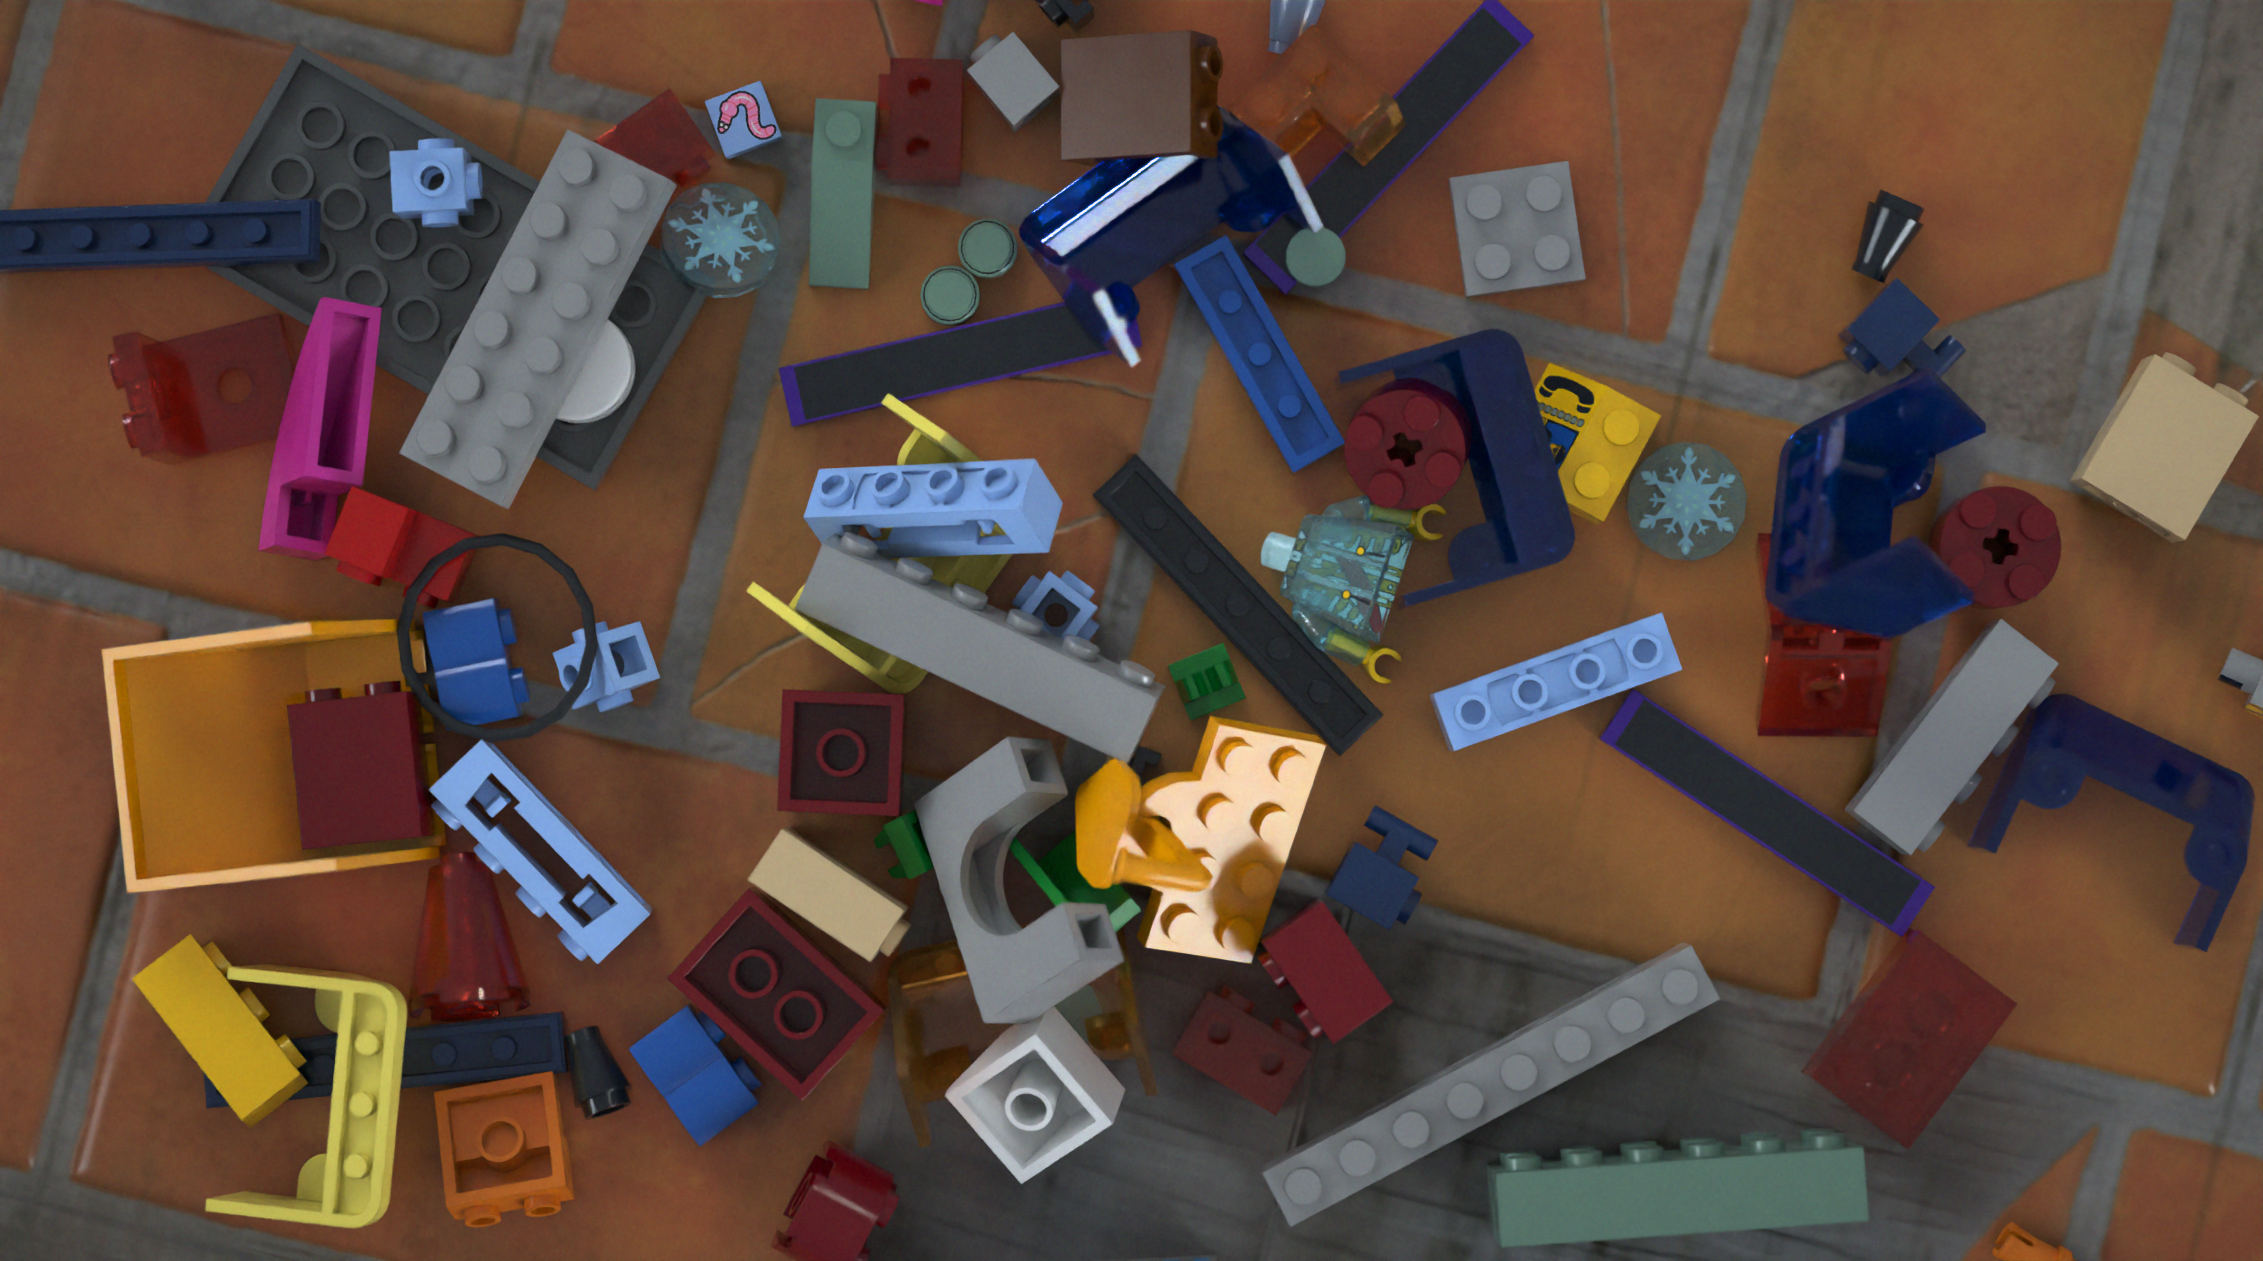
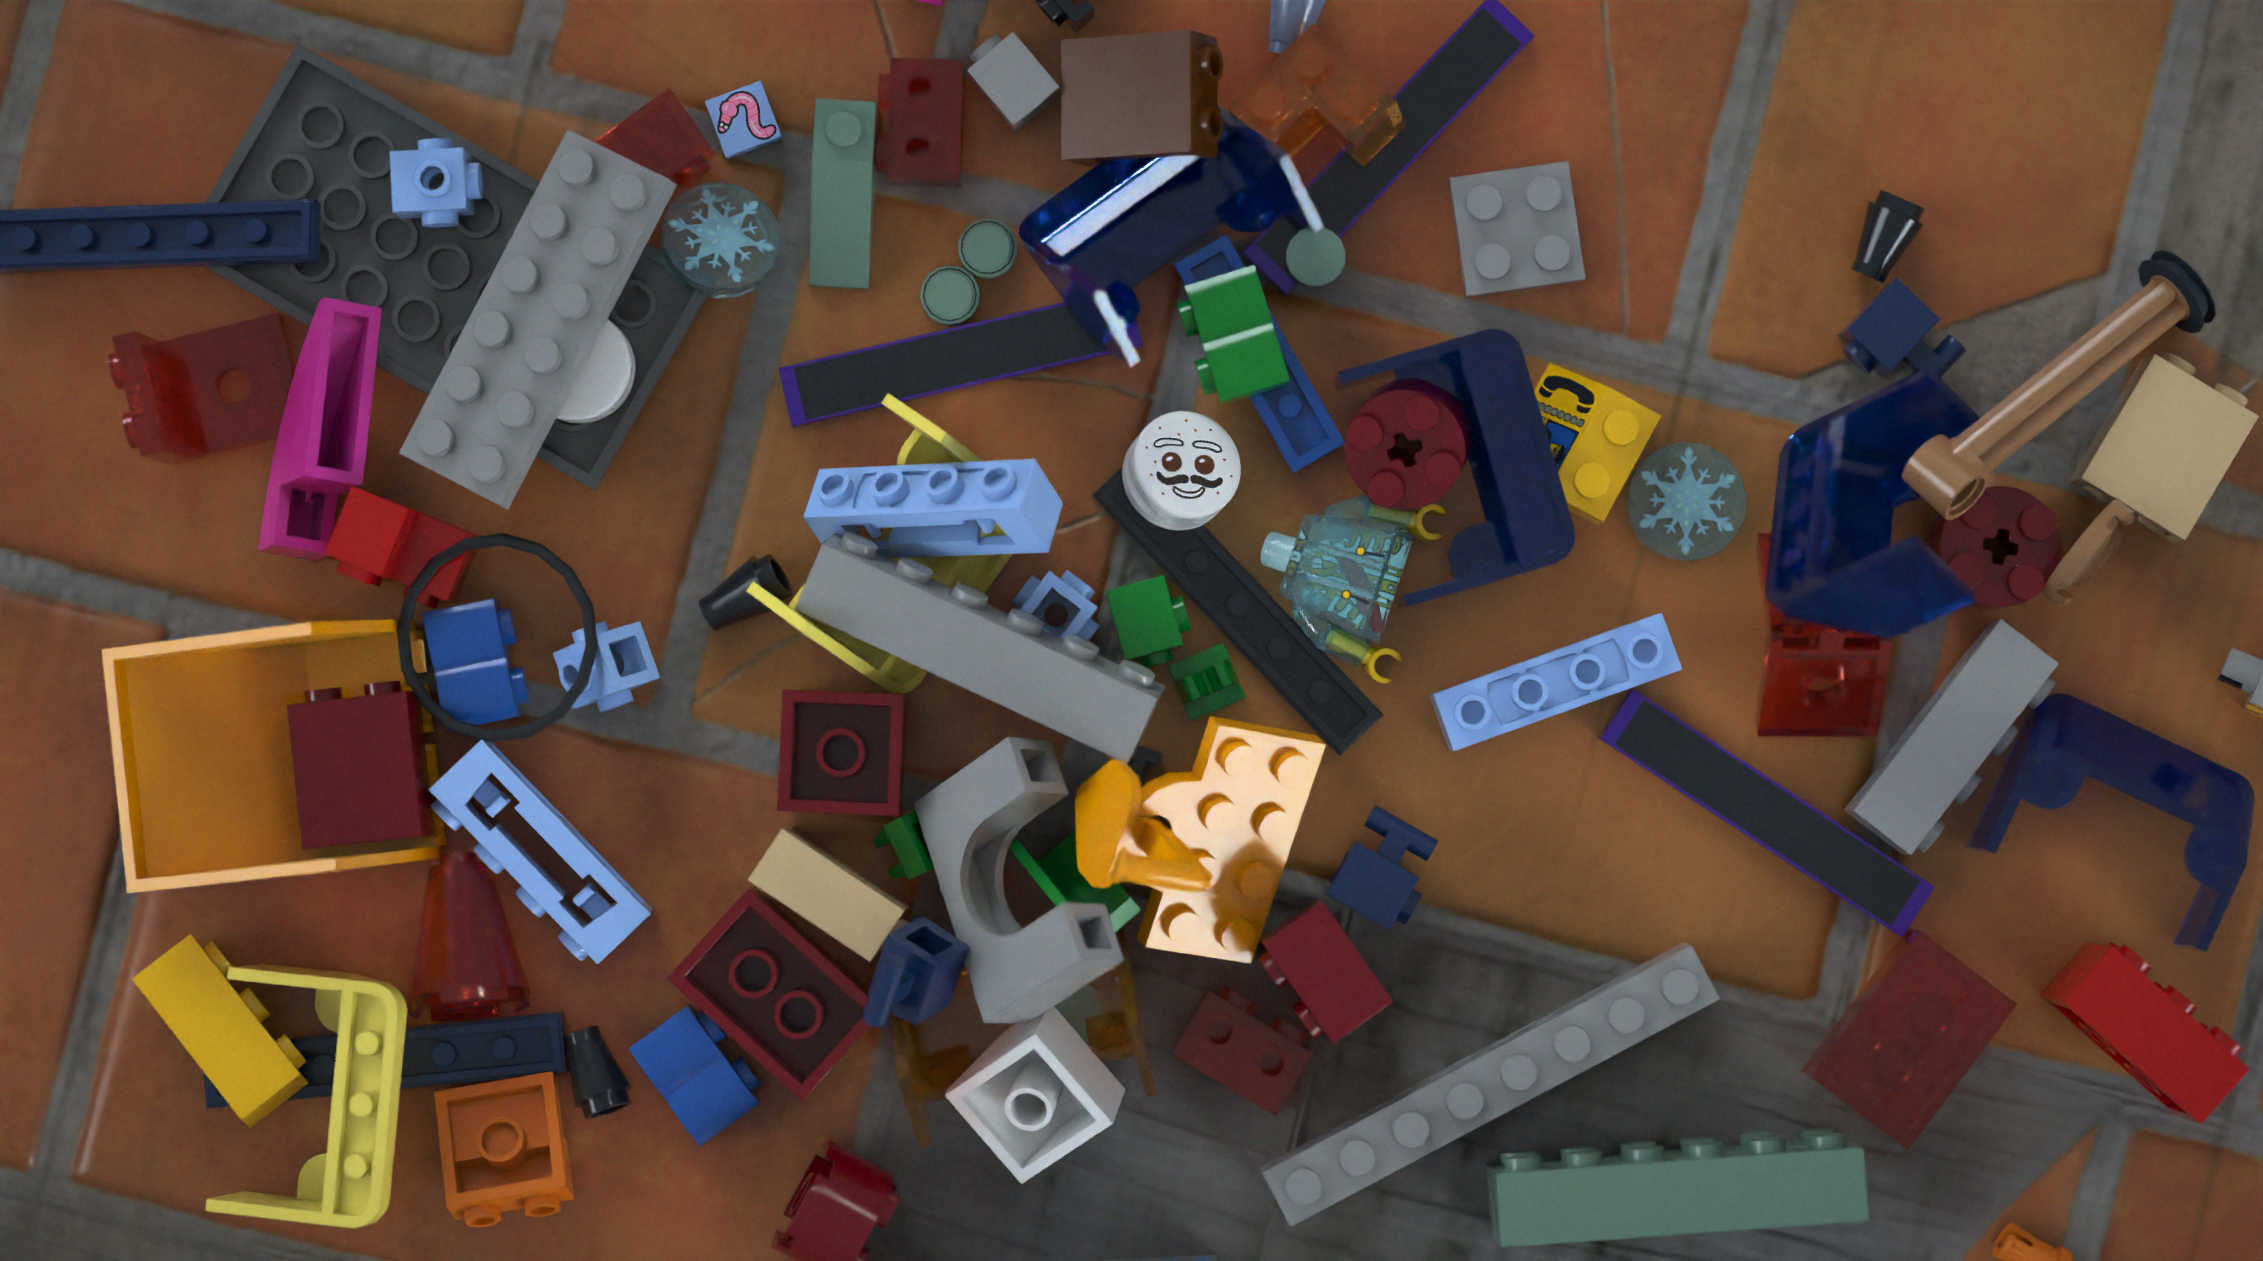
(733, 603): none -> black cone
(915, 973): none -> dark blue brick
(1148, 621): none -> green brick
(1181, 470): none -> white head
(1234, 335): none -> green brick
(1956, 470): none -> medium nougat piece
(2088, 552): none -> medium nougat tile
(2147, 1029): none -> red brick

